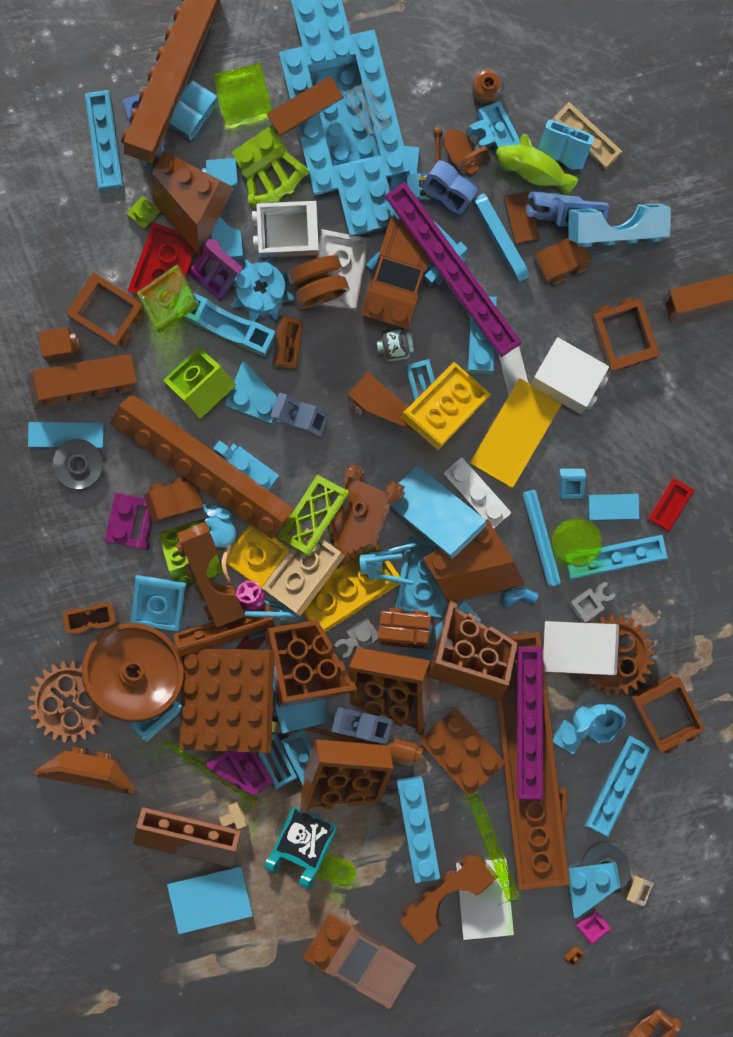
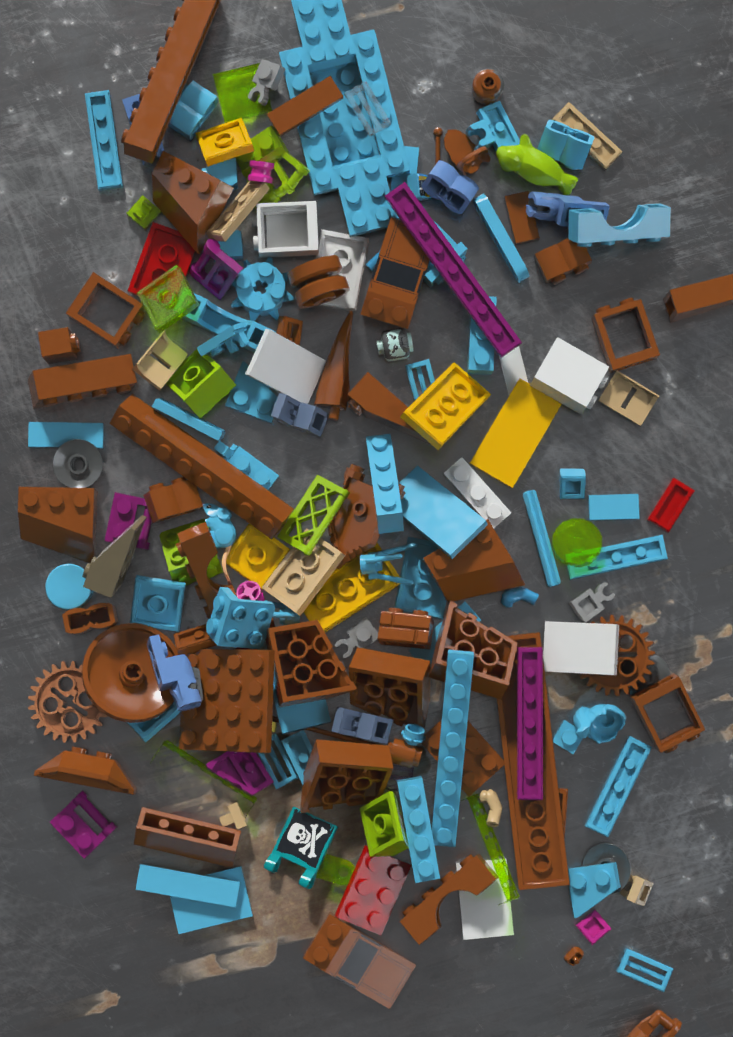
(59, 519): none -> dark orange wedge
(66, 588): none -> medium azure head
(76, 829): none -> magenta plate
(109, 569): none -> dark tan slope
(165, 351): none -> tan piece
(175, 674): none -> medium blue plate
(187, 885): none -> medium azure tile
(189, 418): none -> medium azure tile
(224, 142): none -> yellow tile
(227, 337): none -> medium azure plate
(237, 211): none -> tan tile
(239, 621): none -> medium azure bracket
(261, 171): none -> dark pink wheel
(266, 78): none -> light grey plate
(285, 366): none -> white tile
(334, 382): none -> dark orange piece
(372, 891): none -> plate
(384, 483): none -> medium azure arch
(384, 826): none -> lime slope
(413, 734): none -> medium azure plate
(452, 747): none -> medium azure plate
(495, 808): none -> tan arm
(624, 961): none -> medium azure tile
(638, 406): none -> tan piece

